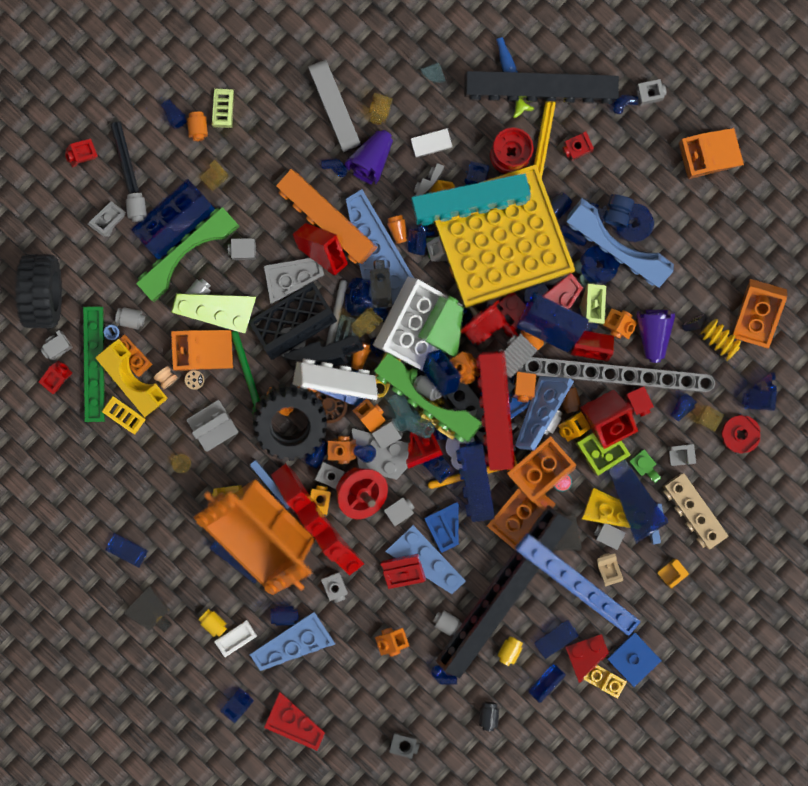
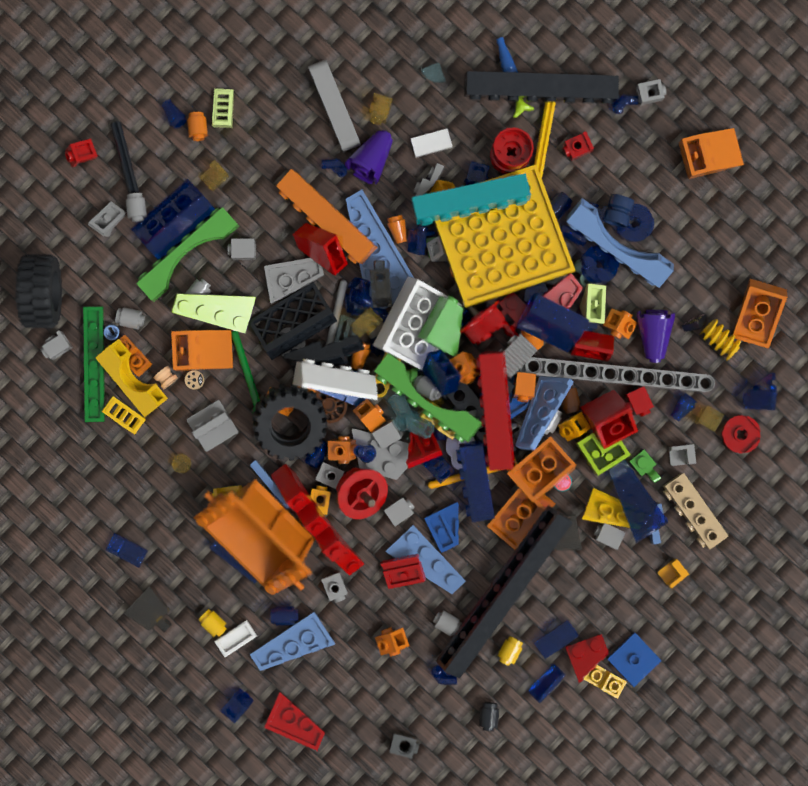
(55, 377): red bracket -> none
(577, 584): tile -> none
(609, 569): tan bracket -> none

